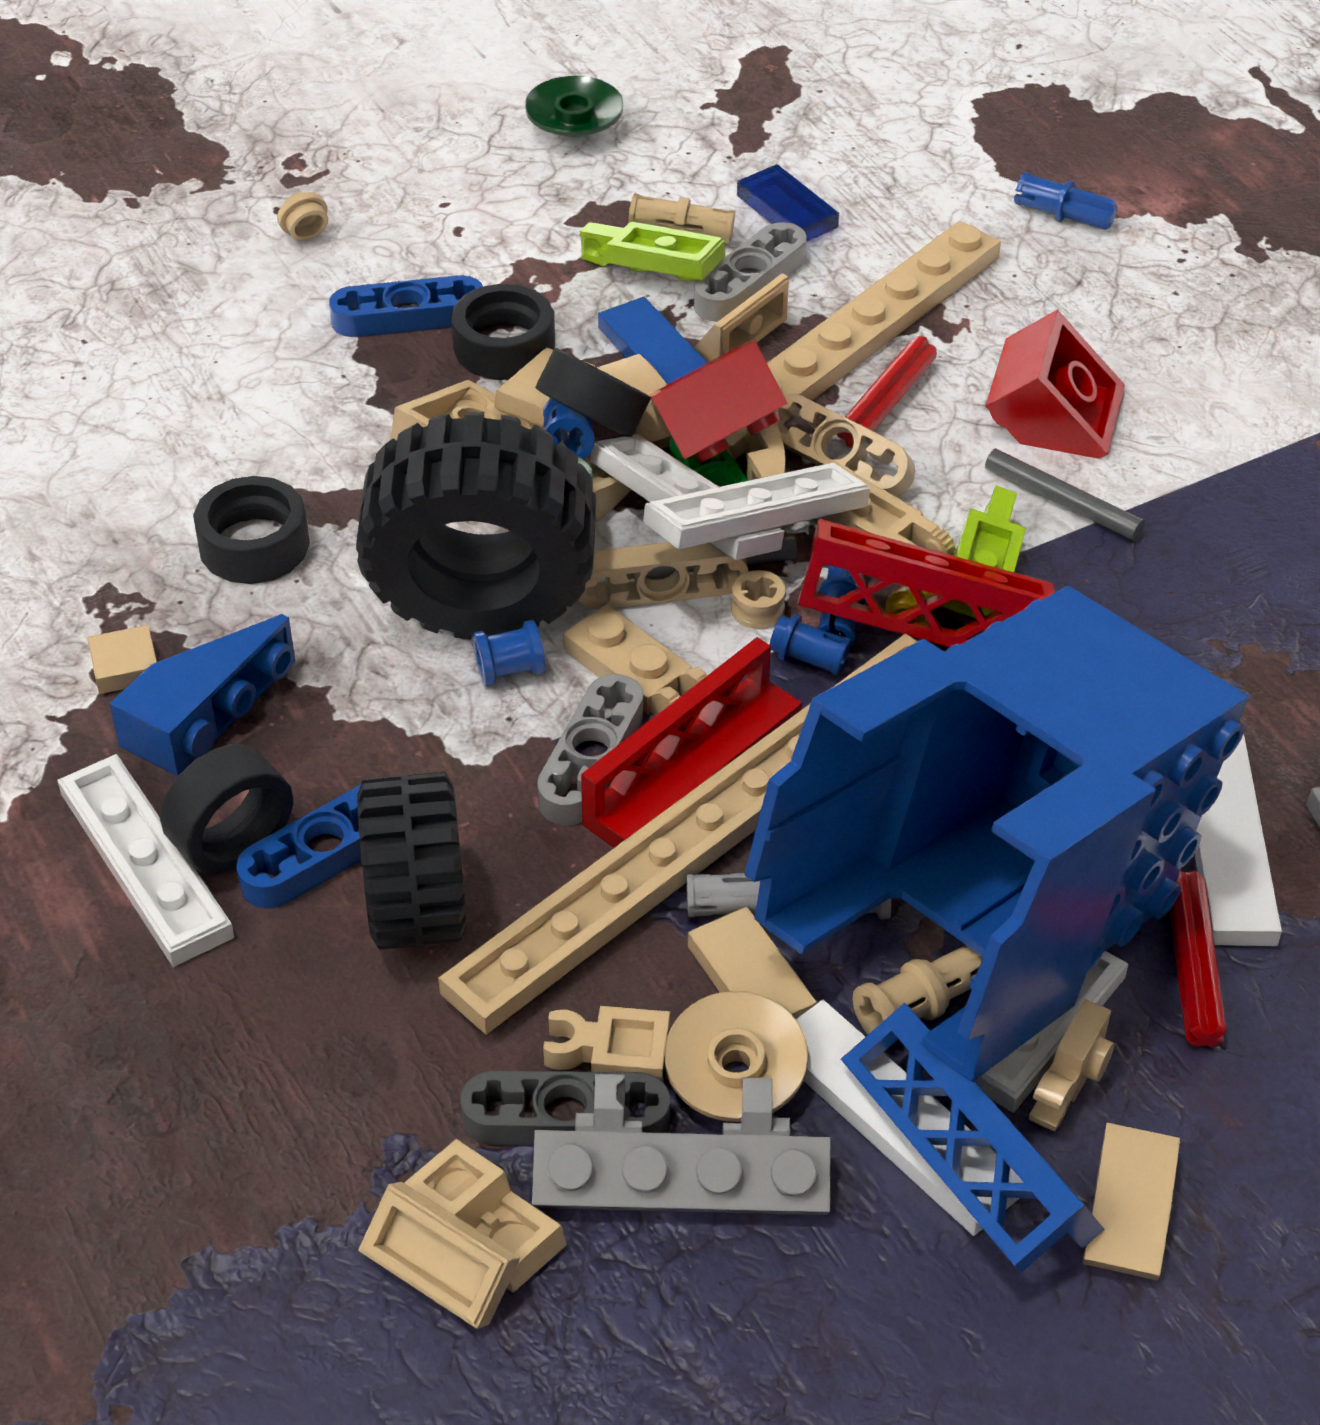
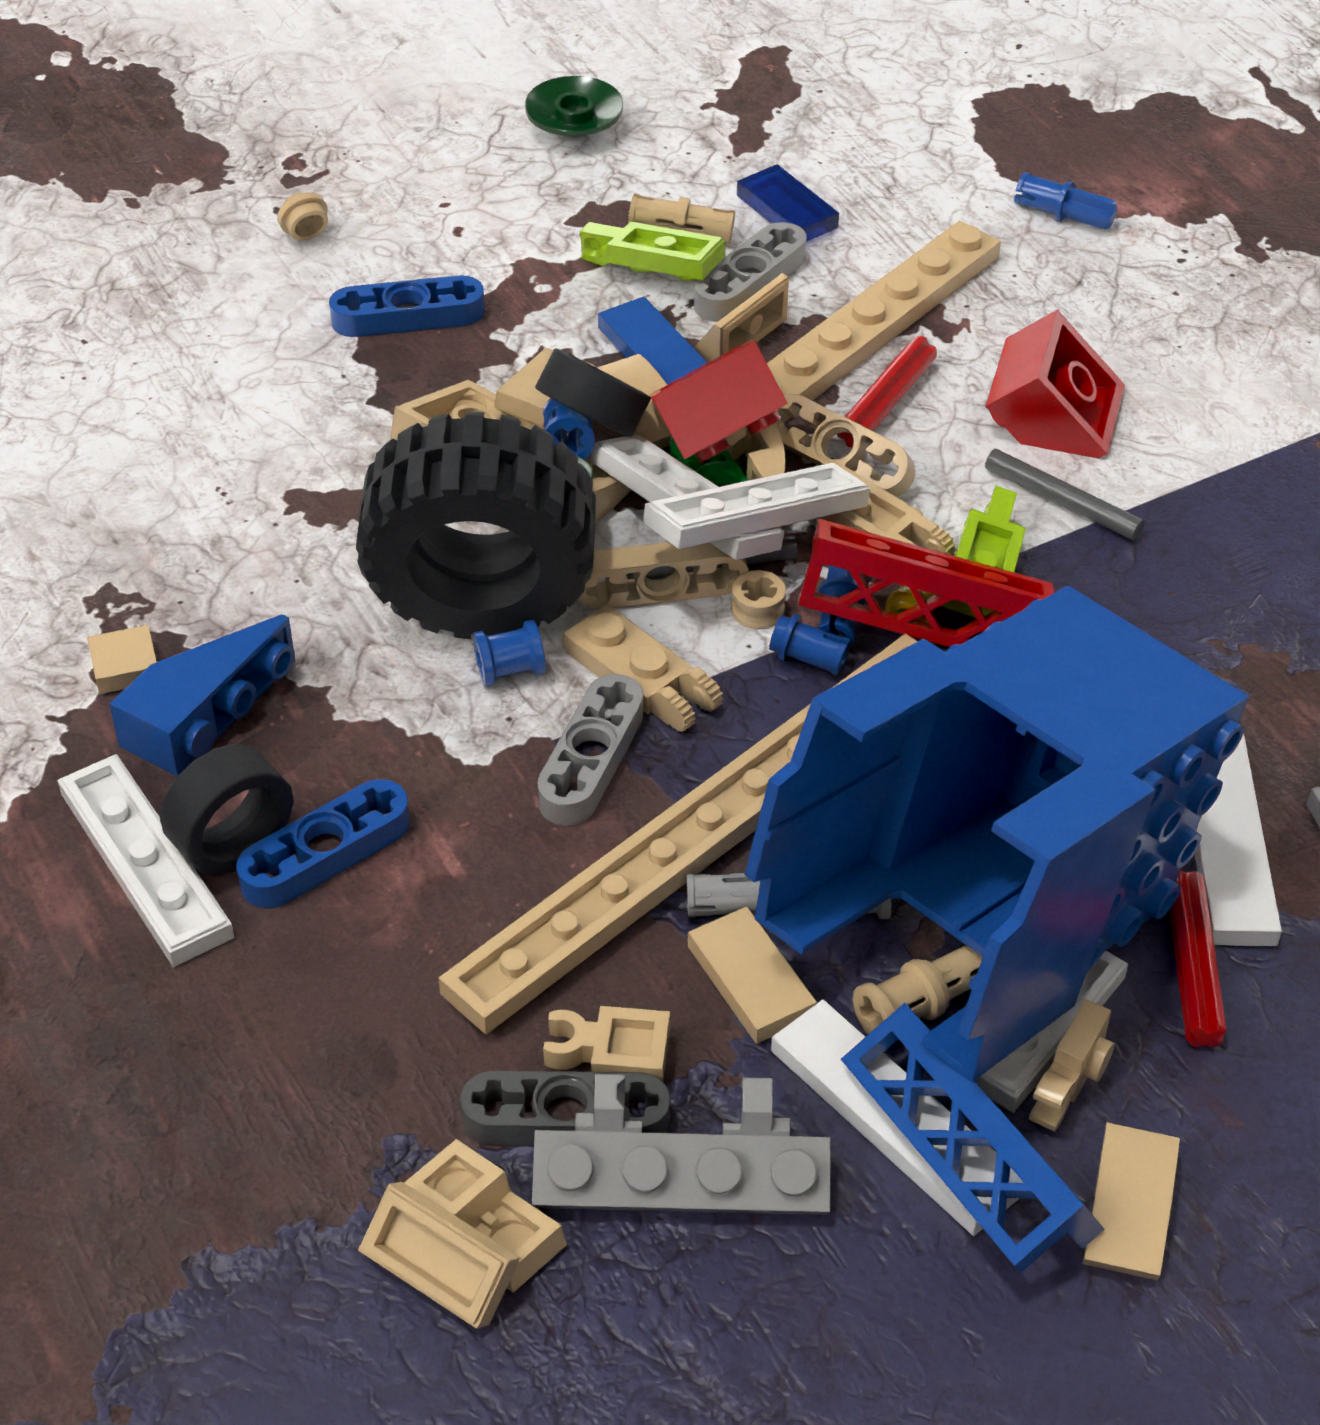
(256, 558): black tyre -> none
(411, 860): black tyre -> none
(501, 306): black tyre -> none
(688, 747): red fence -> none
(727, 1030): tan dish -> none

